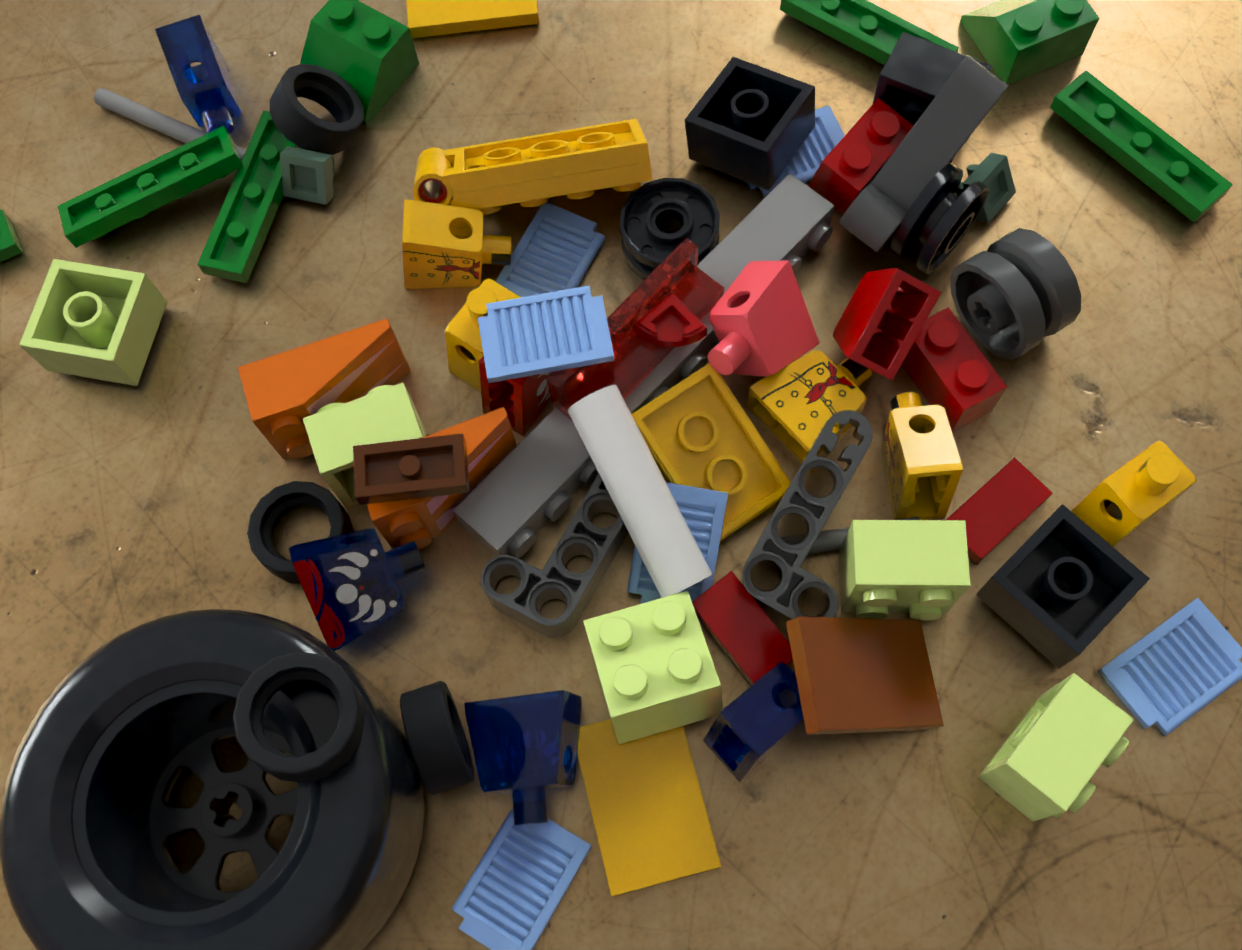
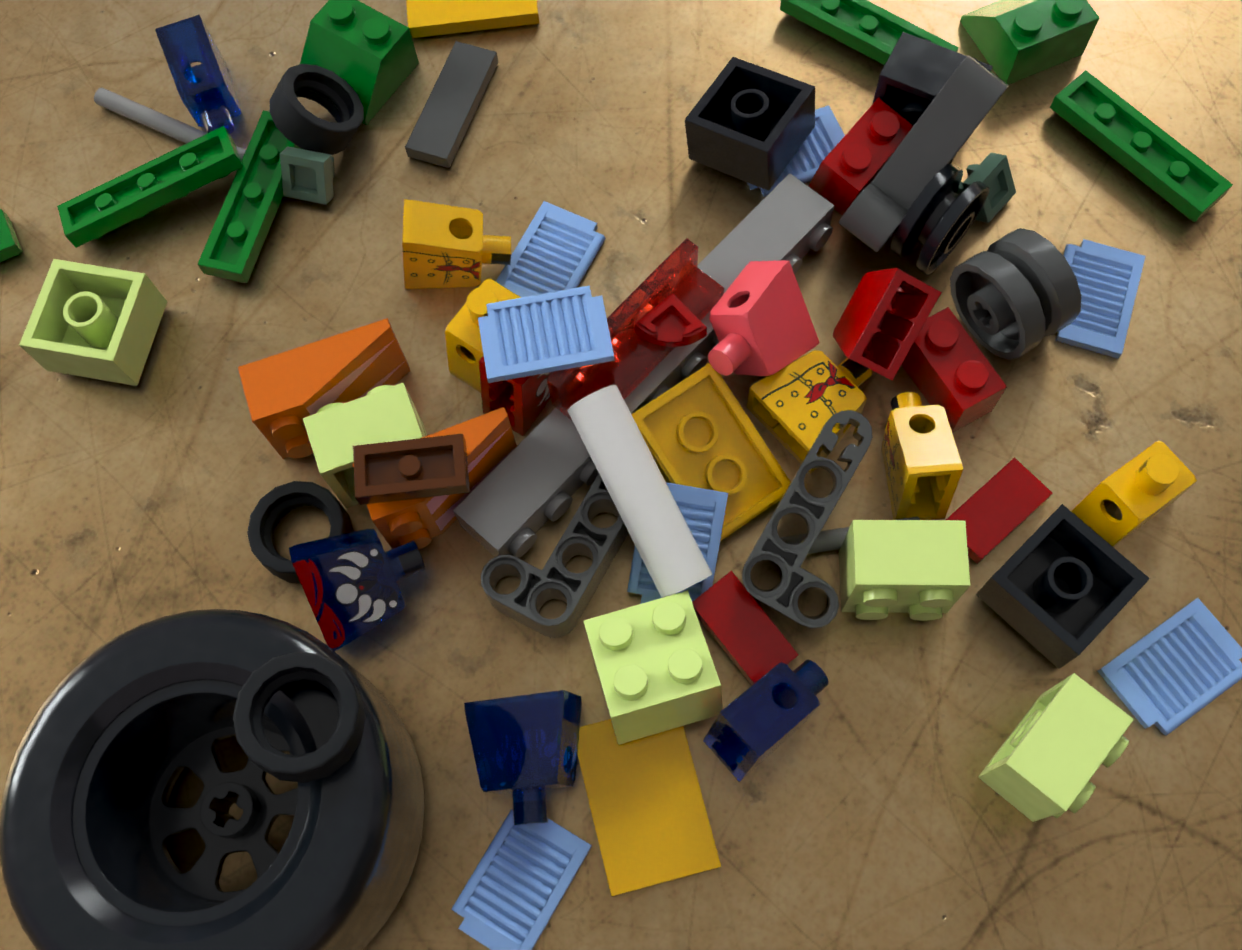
(436, 738): black tyre -> none
(452, 104): none -> dark grey tile
(535, 167): yellow hinge -> none
(663, 207): black wheel -> none
(863, 675): dark orange tile -> none
(1108, 293): none -> light blue window

